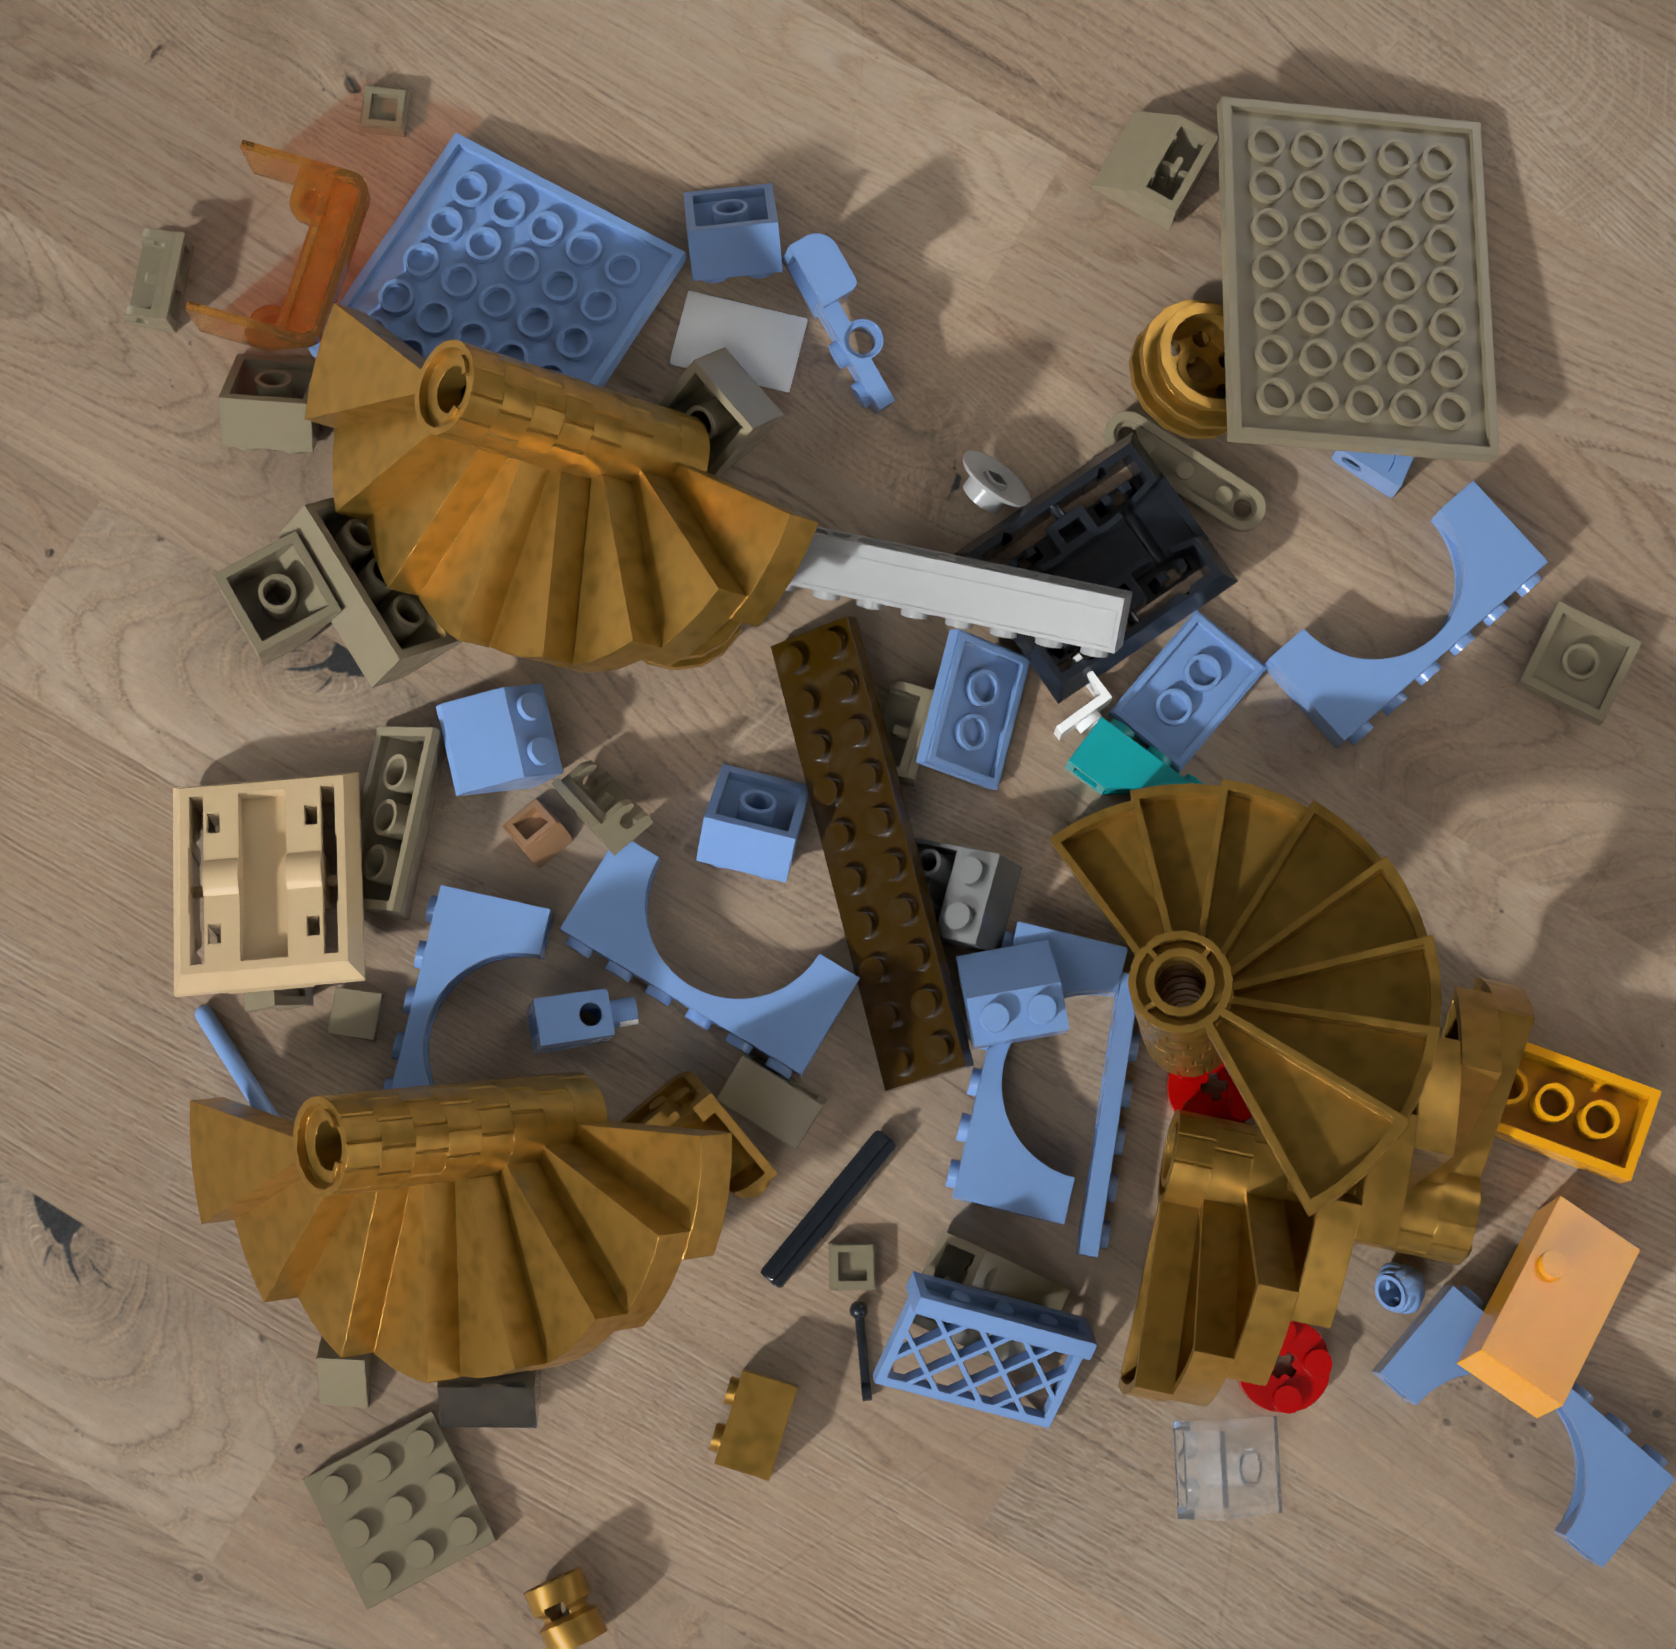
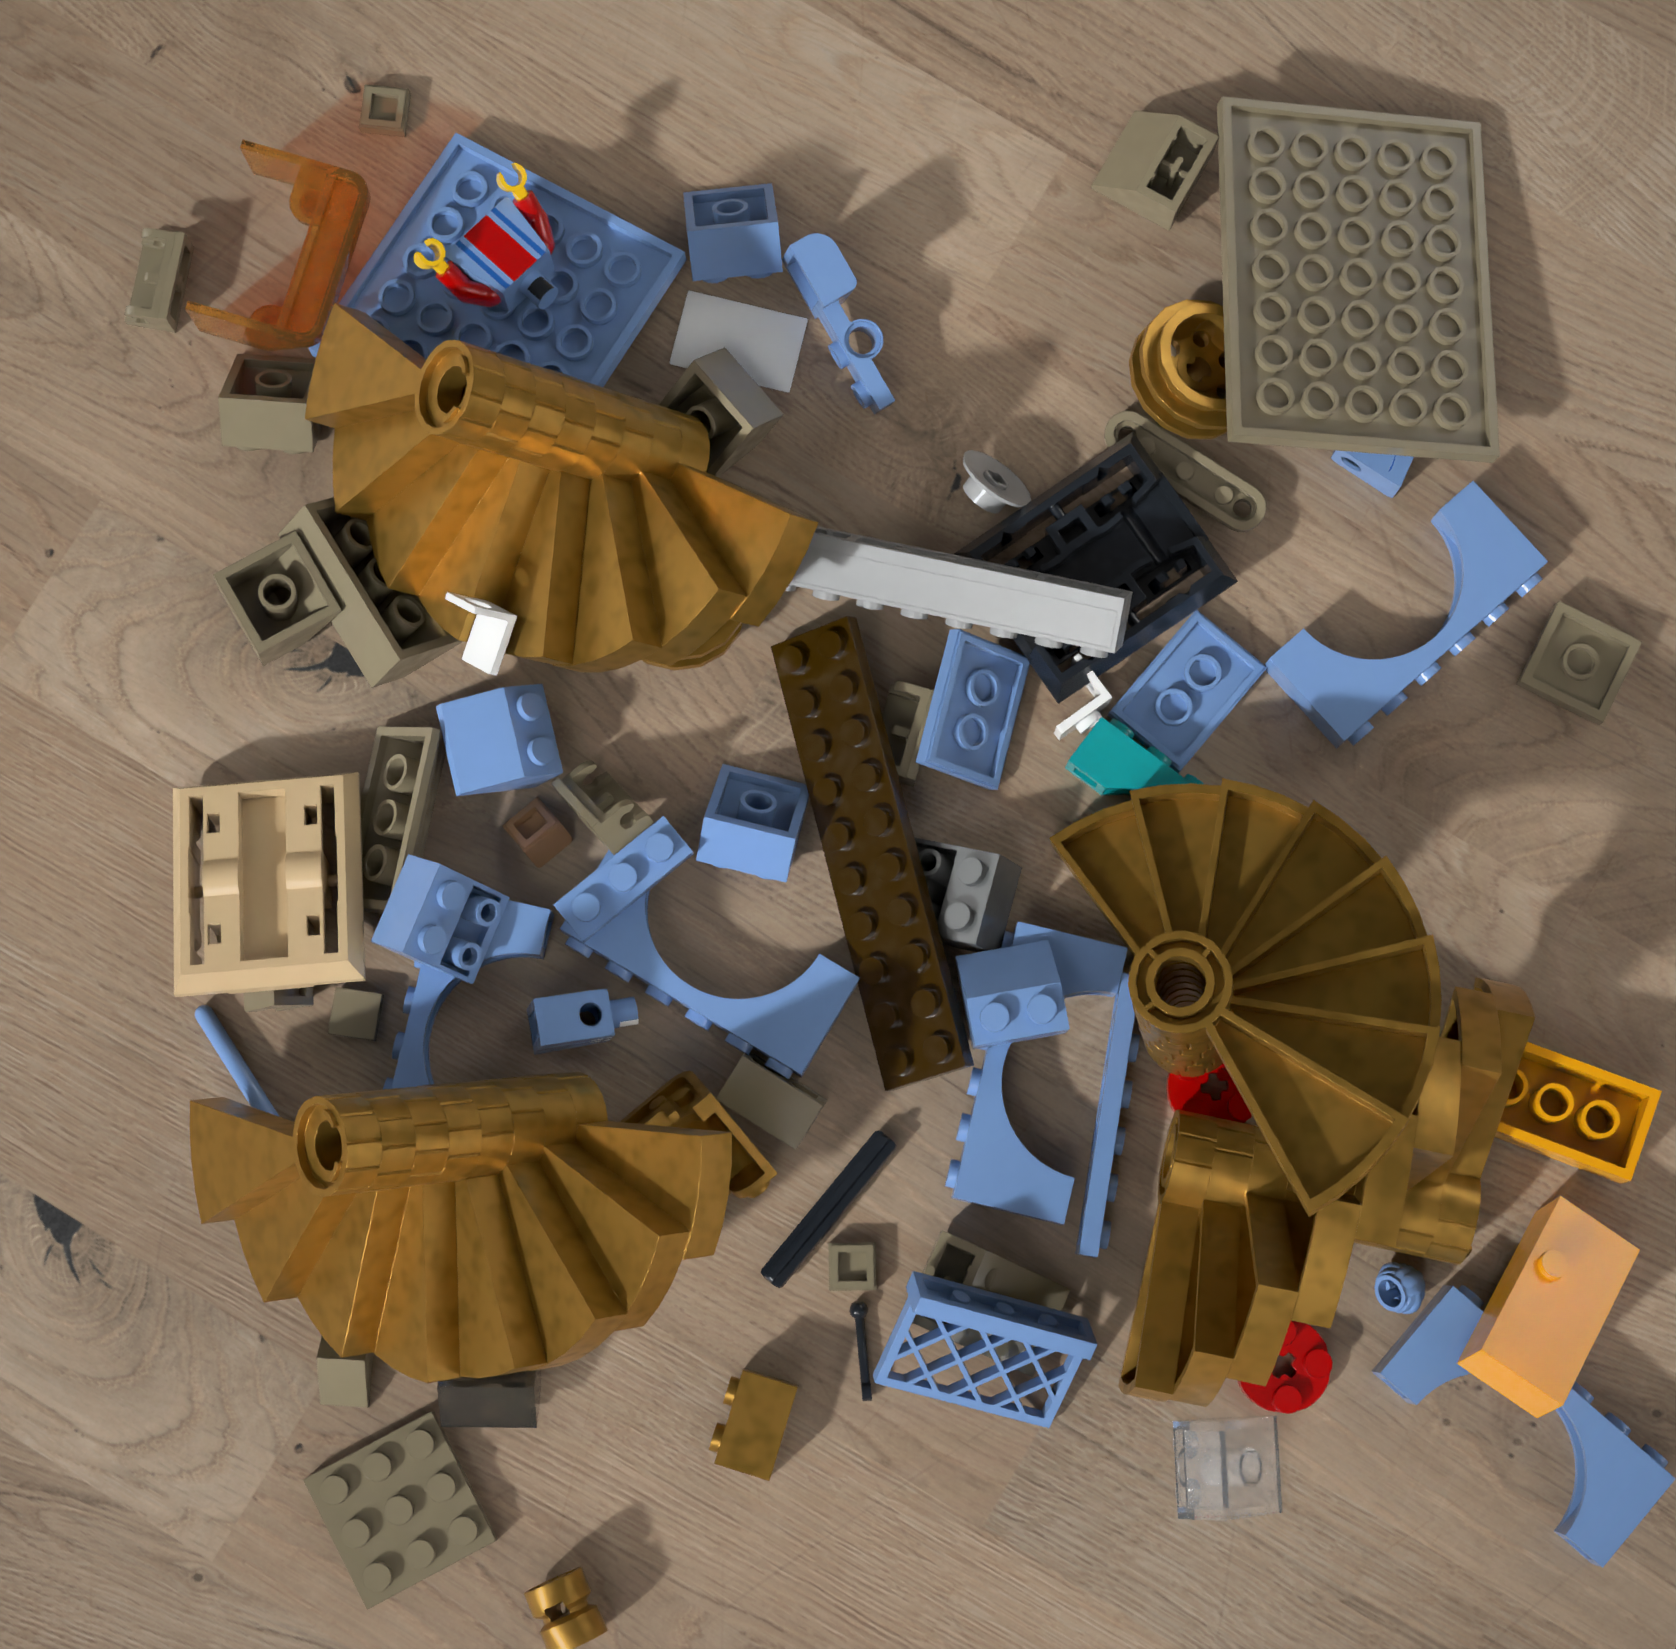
(440, 918): none -> medium blue slope
(489, 632): none -> white bracket
(502, 255): none -> torso
(623, 879): none -> medium blue plate

